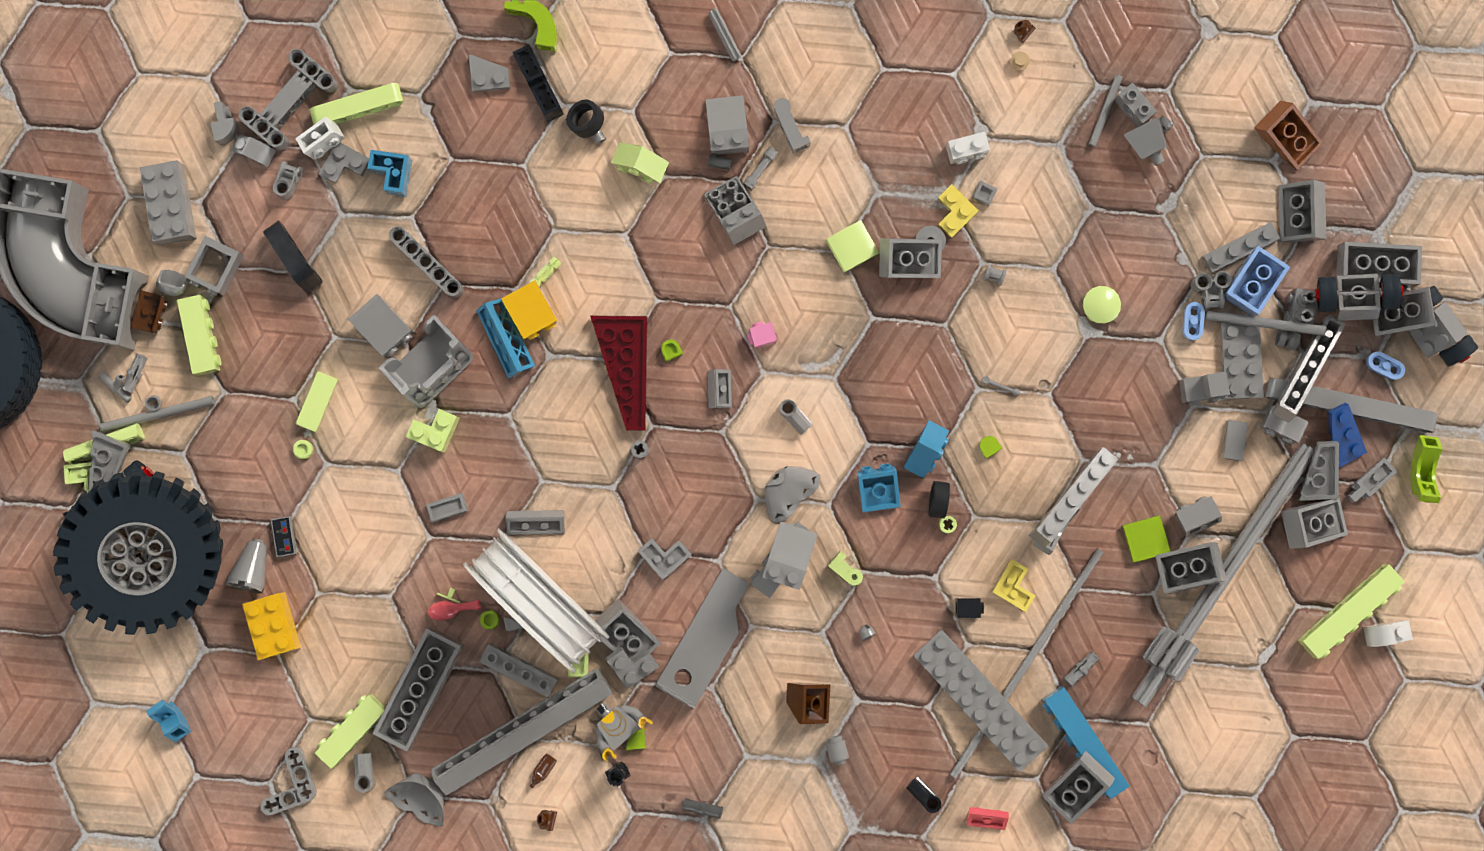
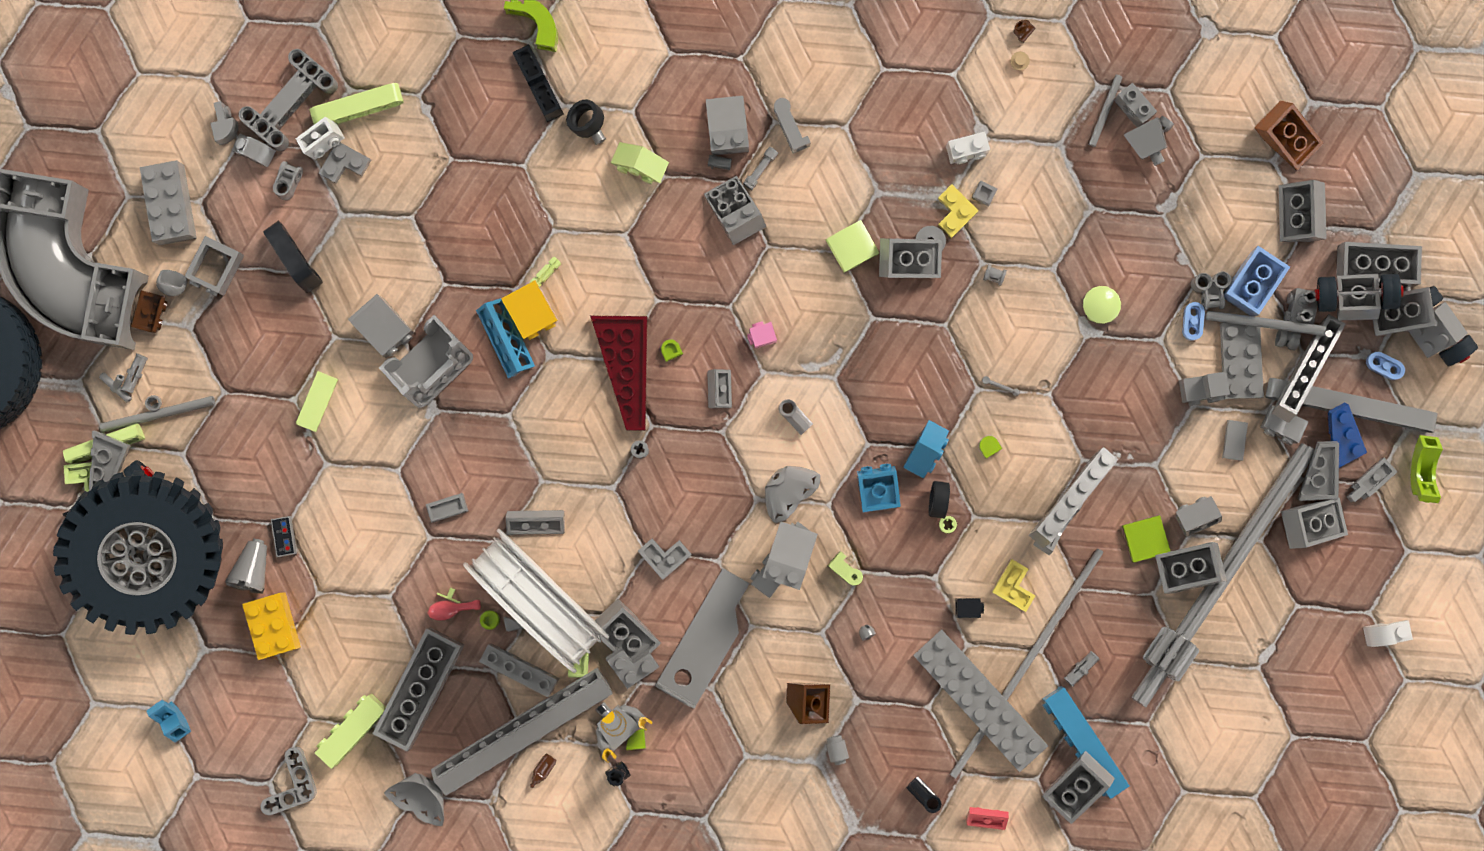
(198, 335): yellowish green brick -> none
(303, 449): yellowish green tile -> none
(363, 769): light grey piece -> none
(395, 167): dark azure brick -> none
(418, 257): light grey beam -> none
(437, 435): yellowish green brick -> none
(488, 75): light grey wing -> none
(546, 819): reddish brown plate -> none
(702, 808): dark grey pin -> none
(724, 34): light grey axle -> none
(1240, 247): light grey plate -> none
(1351, 611): yellowish green brick -> none

